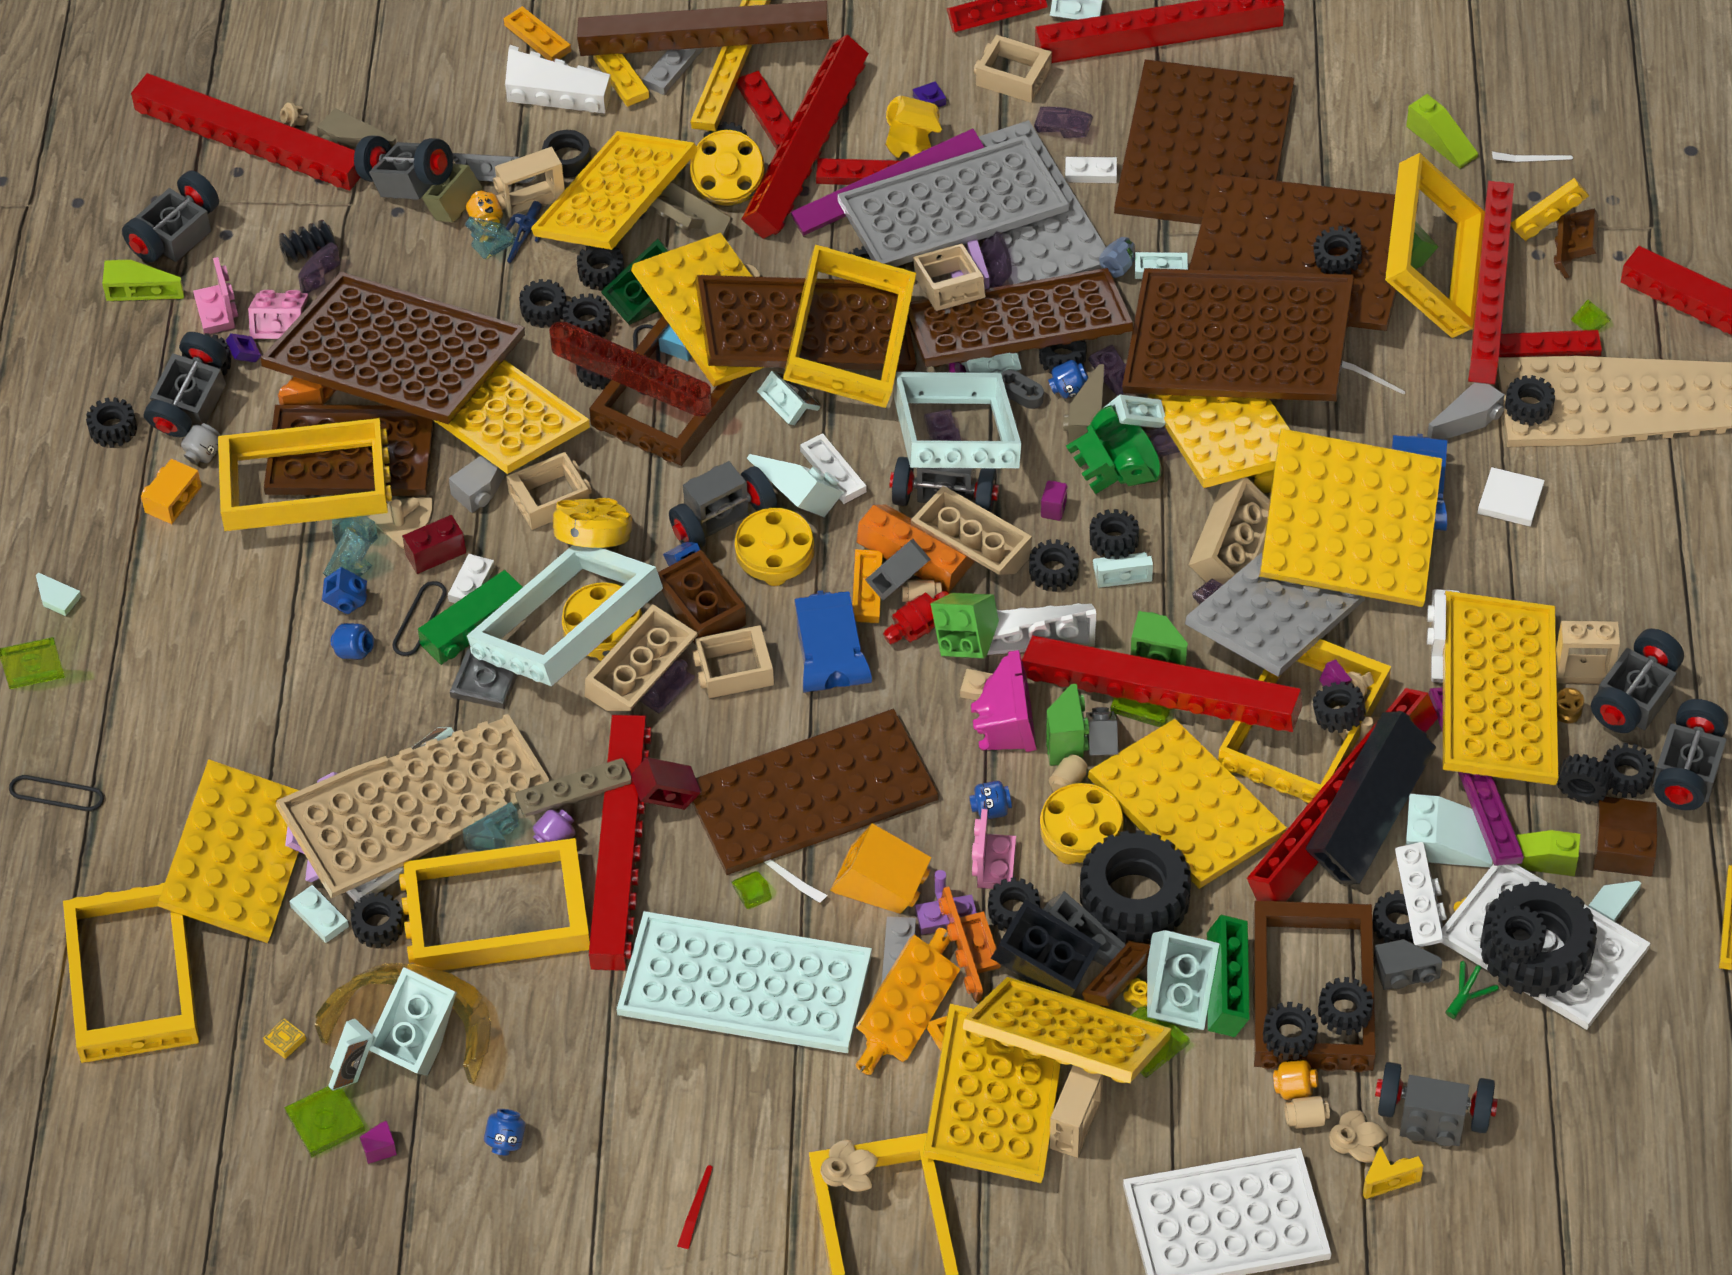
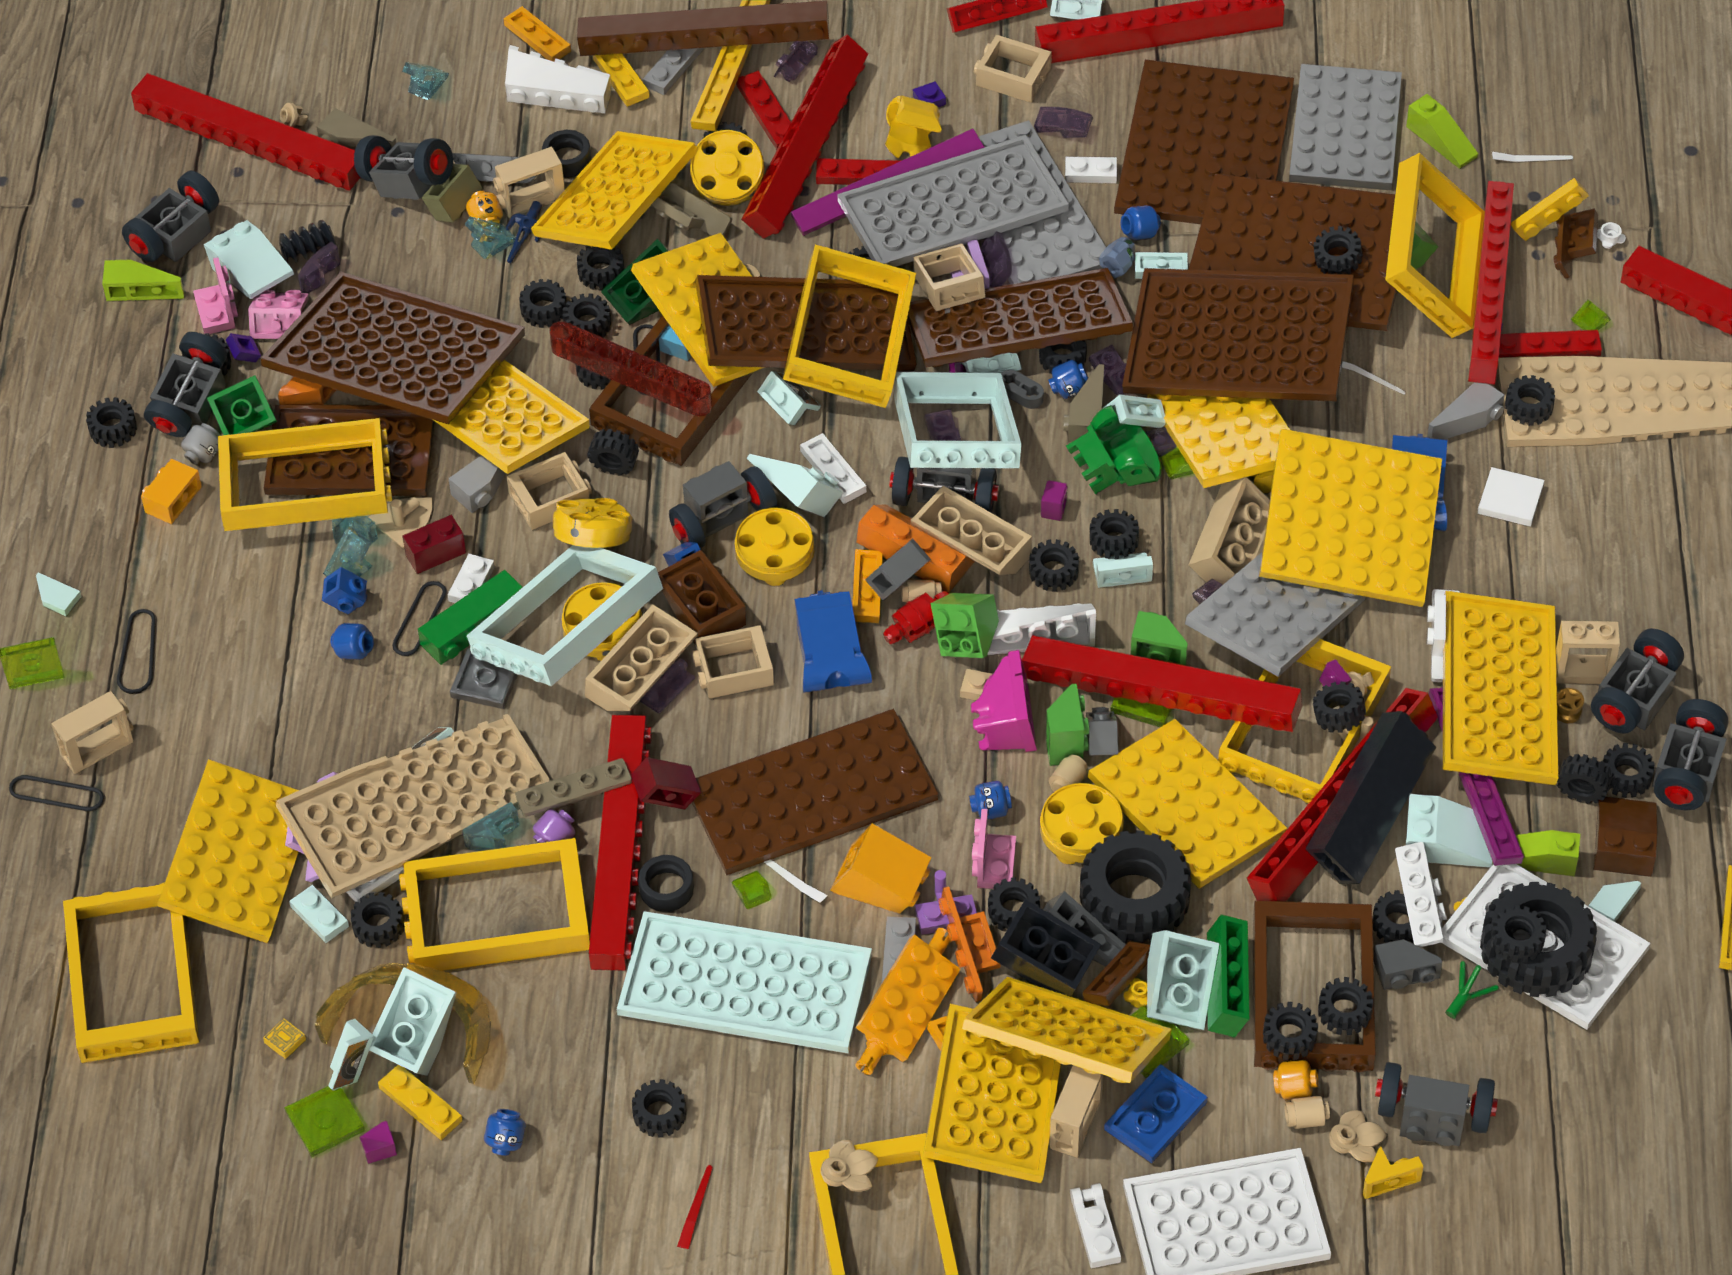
(99, 744): none -> tan window
(151, 660): none -> black piece
(242, 408): none -> green slope
(249, 259): none -> light aqua slope
(420, 1102): none -> yellow plate
(424, 79): none -> clear light blue slope
(613, 452): none -> black tyre
(659, 1123): none -> black tyre
(669, 901): none -> black tyre
(790, 65): none -> hinge
(1095, 1226): none -> white plate
(1140, 222): none -> blue head
(1155, 1113): none -> blue plate
(1176, 464): none -> clear neon green slope
(1345, 127): none -> light grey plate
(1610, 235): none -> white plate

